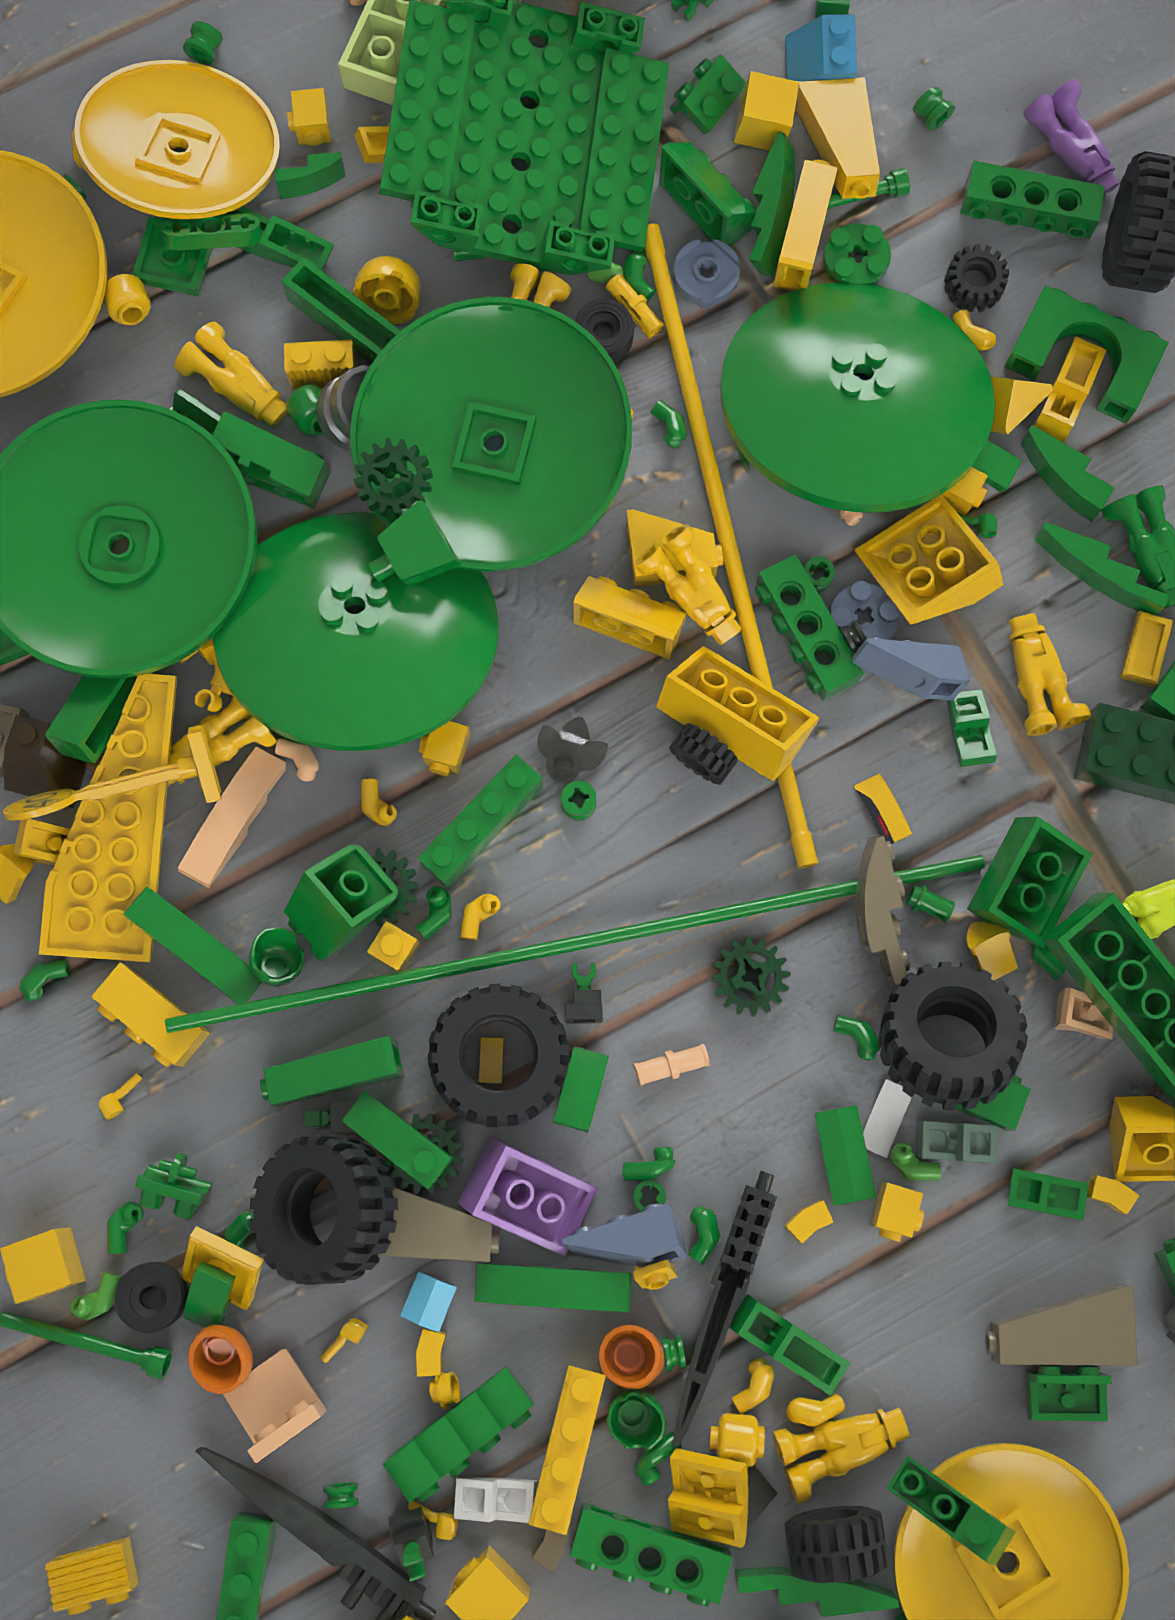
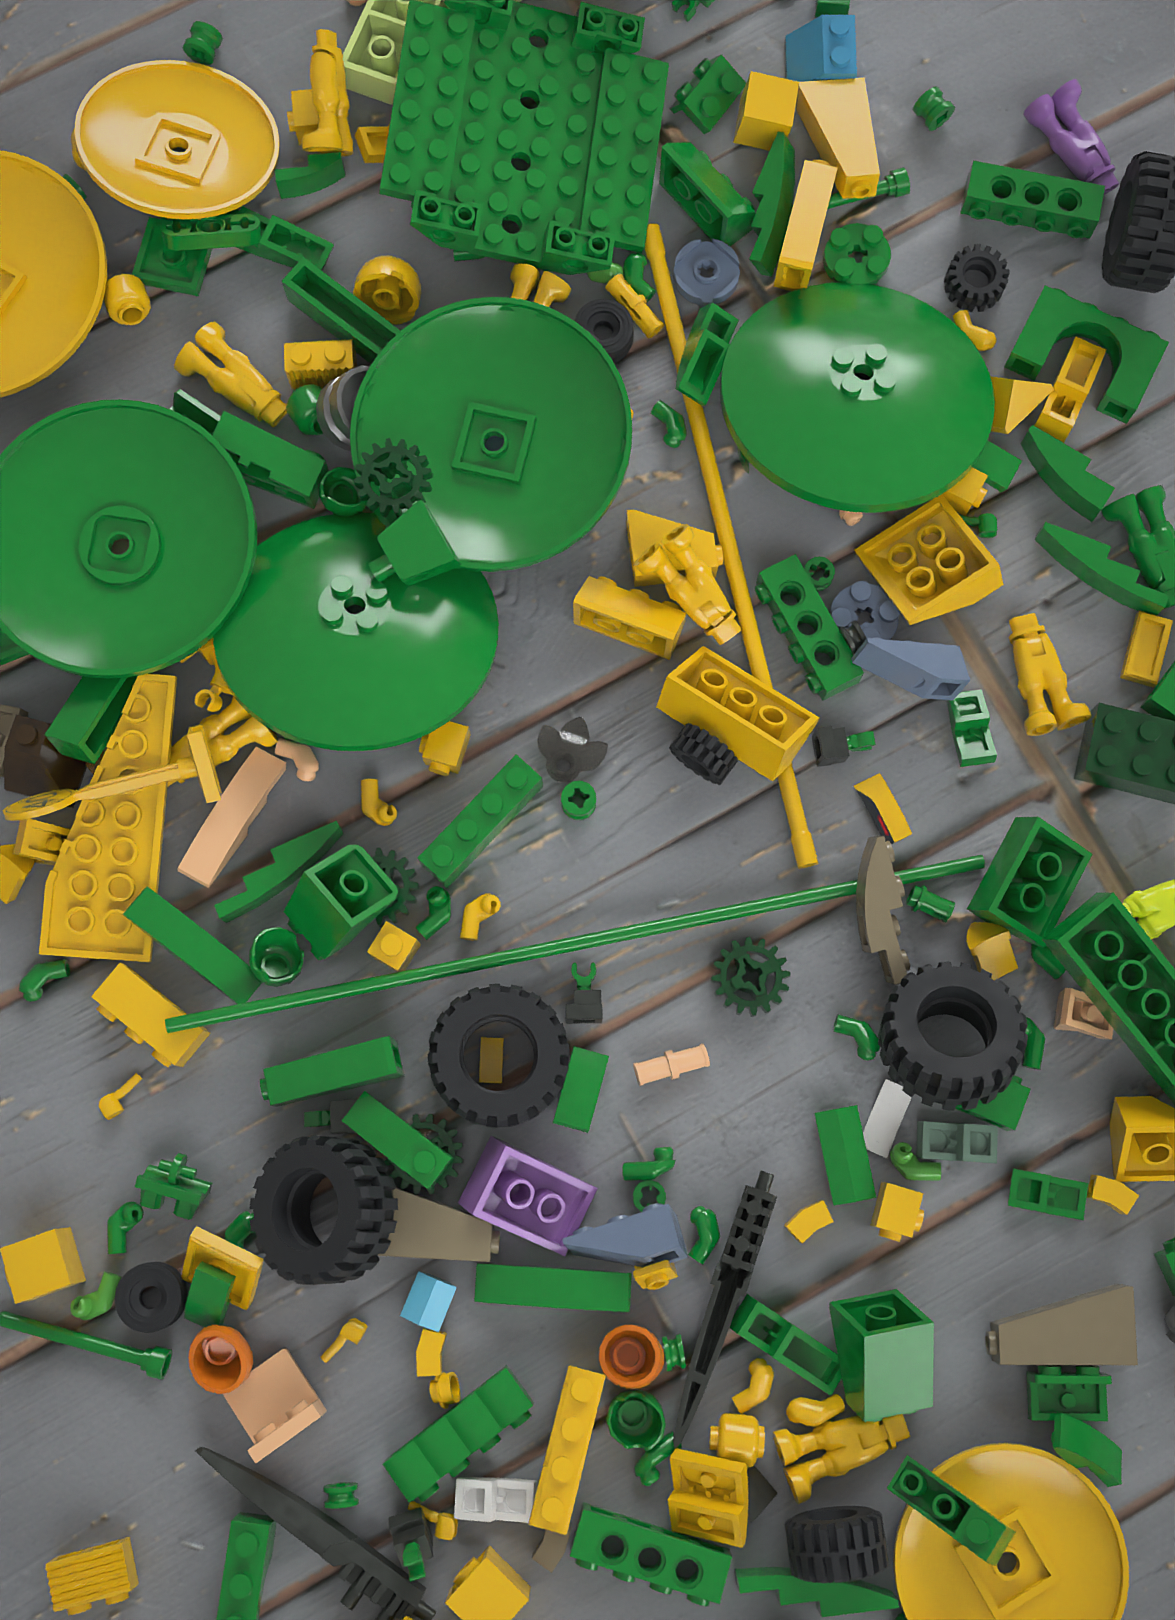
(290, 863): none -> green slope
(329, 98): none -> yellow piece
(340, 493): none -> green hair
(705, 352): none -> green slope
(833, 746): none -> pearl dark grey piece
(884, 1354): none -> slope
(1035, 1046): none -> green arm
(1088, 1448): none -> green slope

